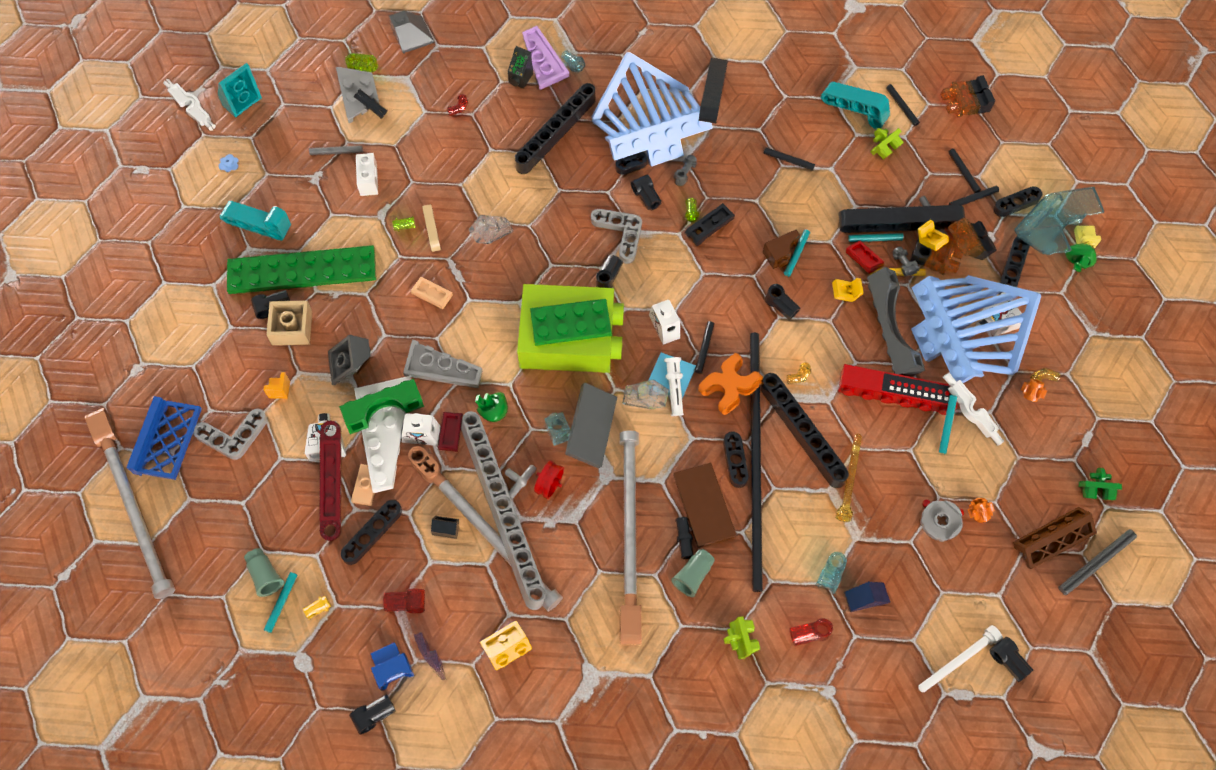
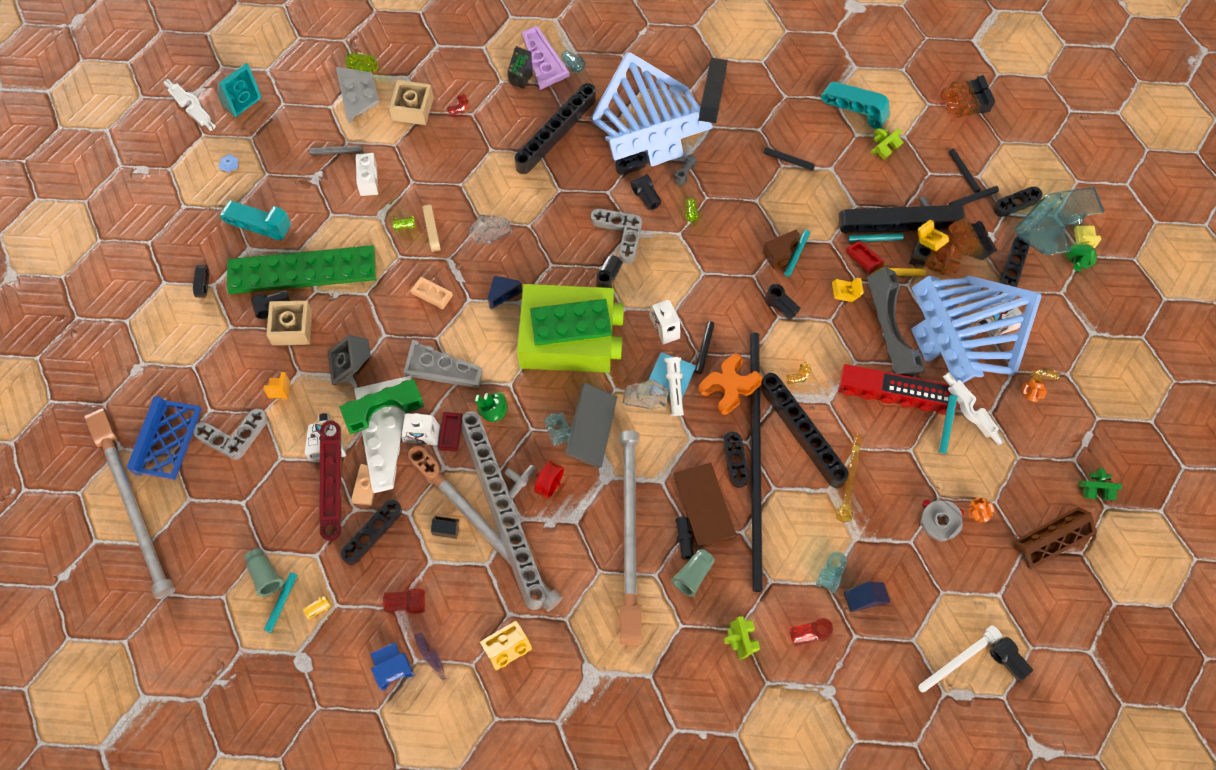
(201, 281): none -> black beam
(366, 716): black piece -> none
(370, 103): black pin -> none
(410, 31): slope -> none
(411, 102): none -> tan brick
(502, 290): none -> dark blue slope
(709, 224): black plate -> none
(902, 105): black piece -> none
(908, 267): dark grey bar -> none
(1097, 562): dark grey axle -> none

